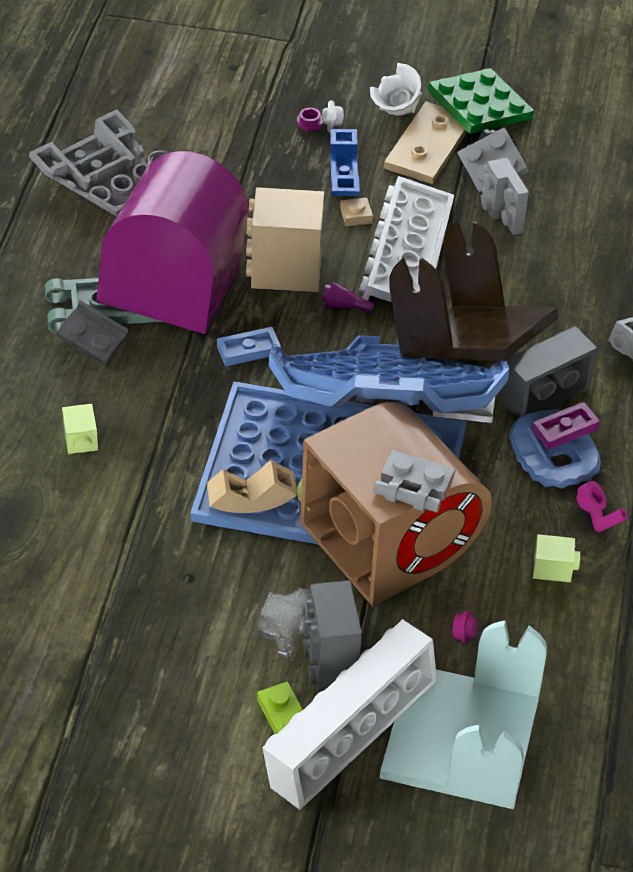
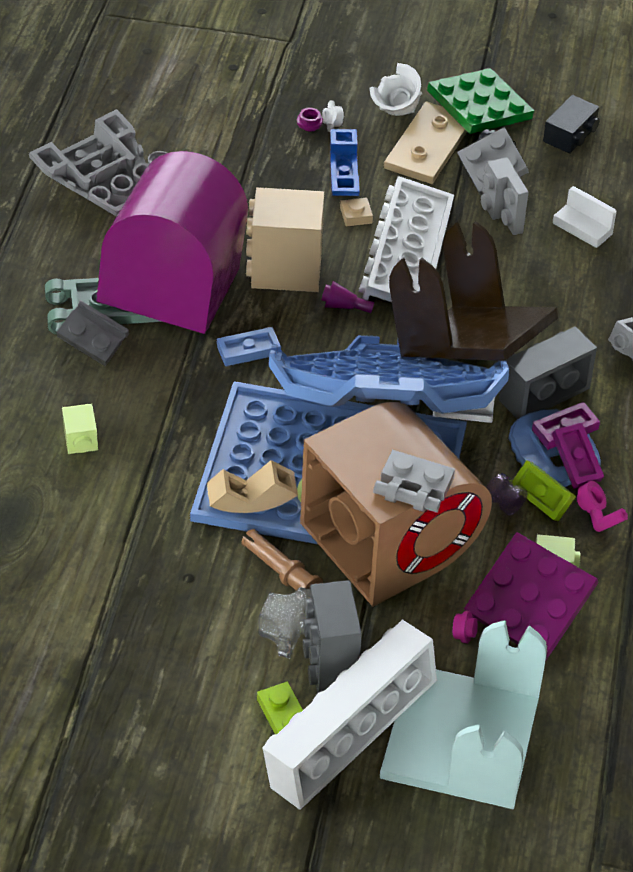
(290, 572): none -> medium nougat pin
(507, 495): none -> clear purple wheel
(531, 590): none -> magenta plate
(544, 490): none -> lime plate
(571, 124): none -> black brick
(577, 455): none -> magenta plate
(586, 217): none -> white panel

